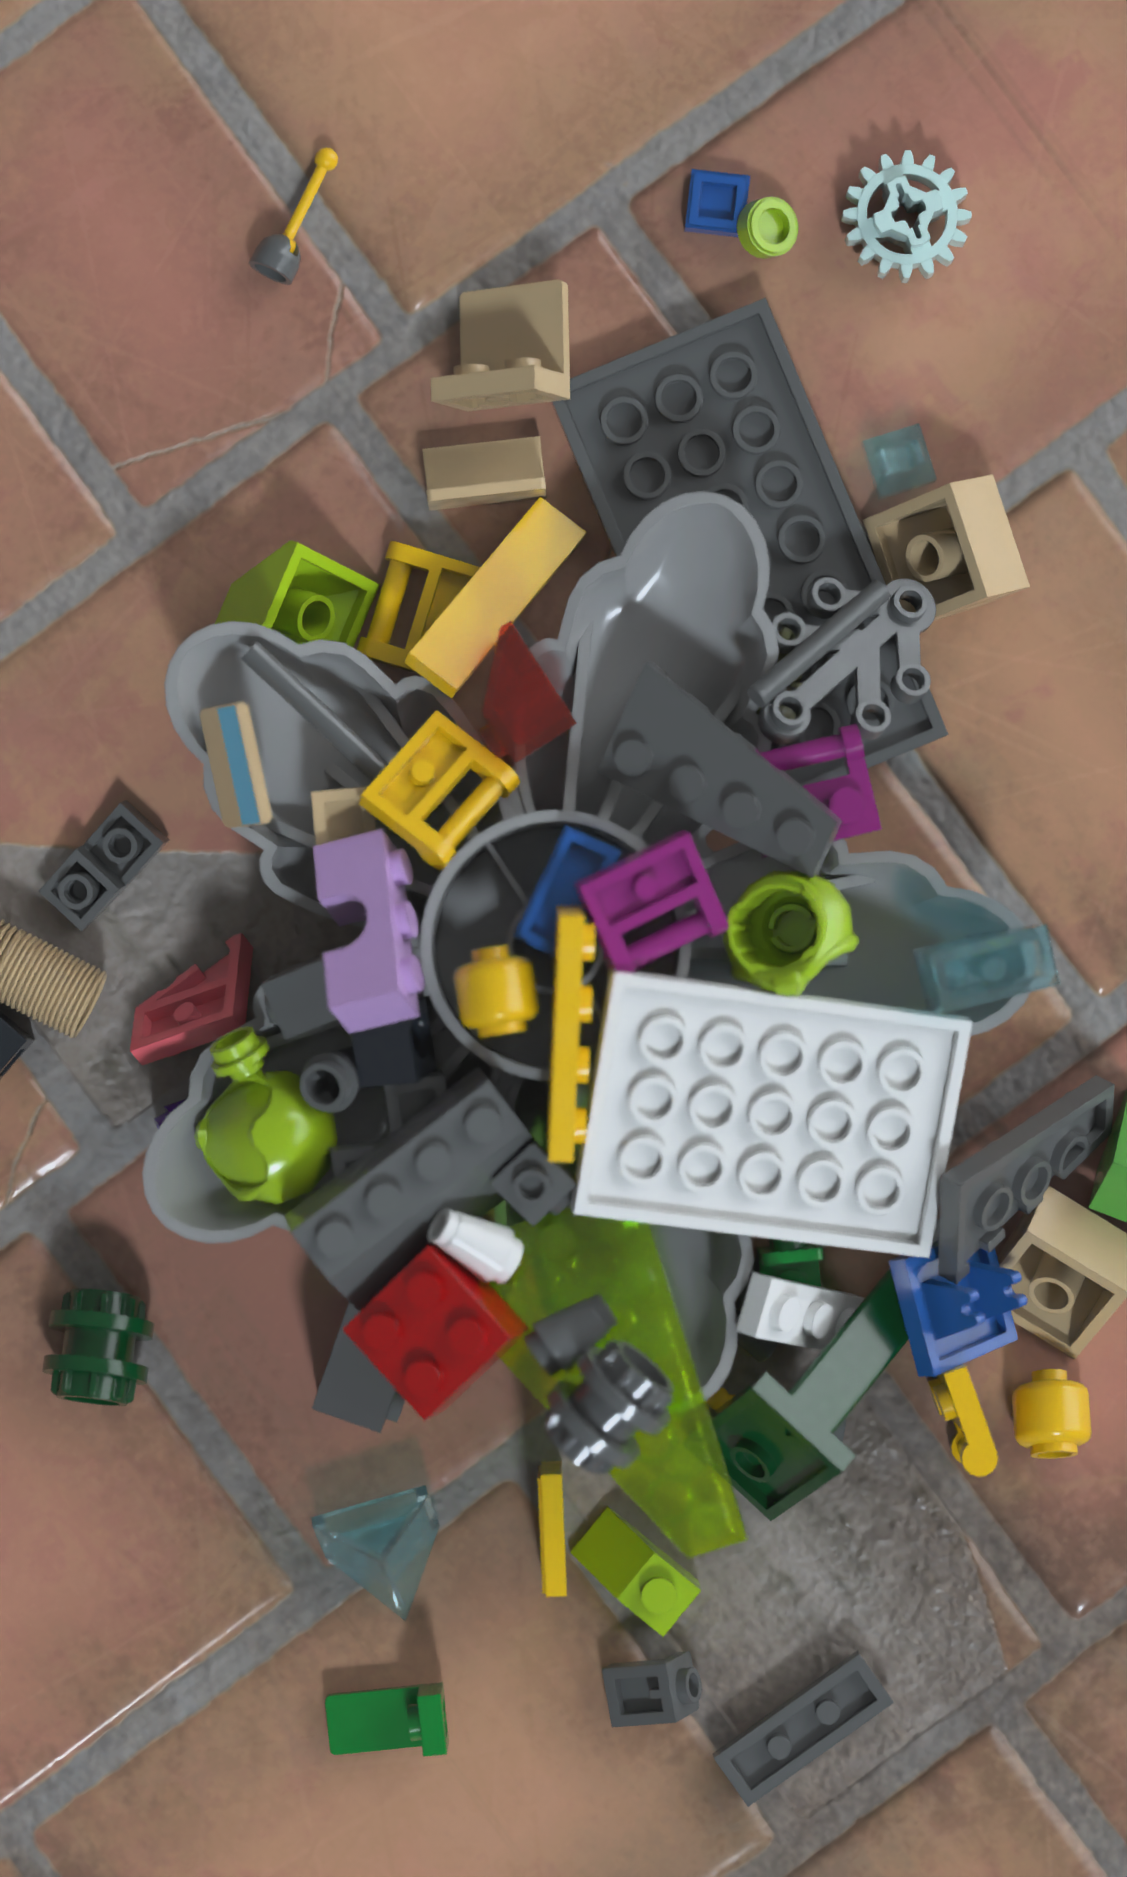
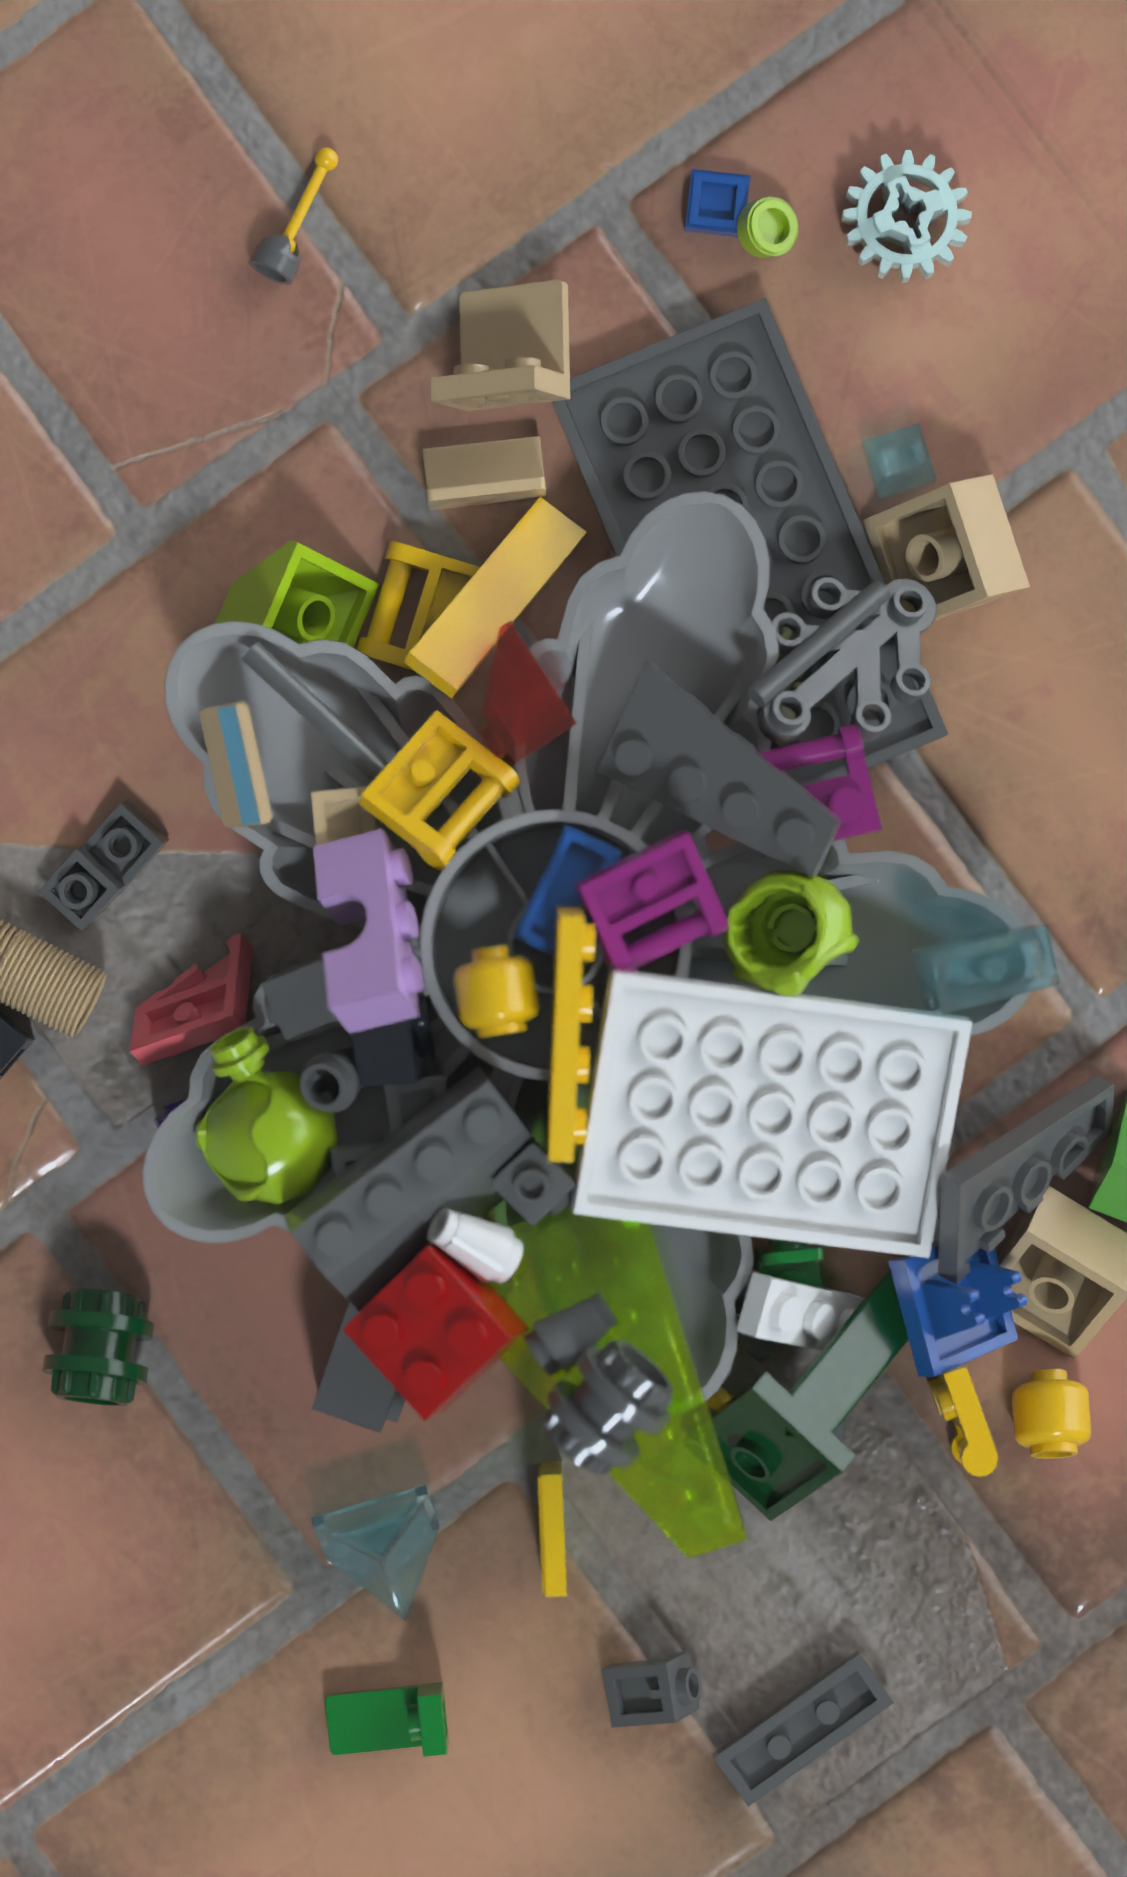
(636, 1571): lime slope -> none

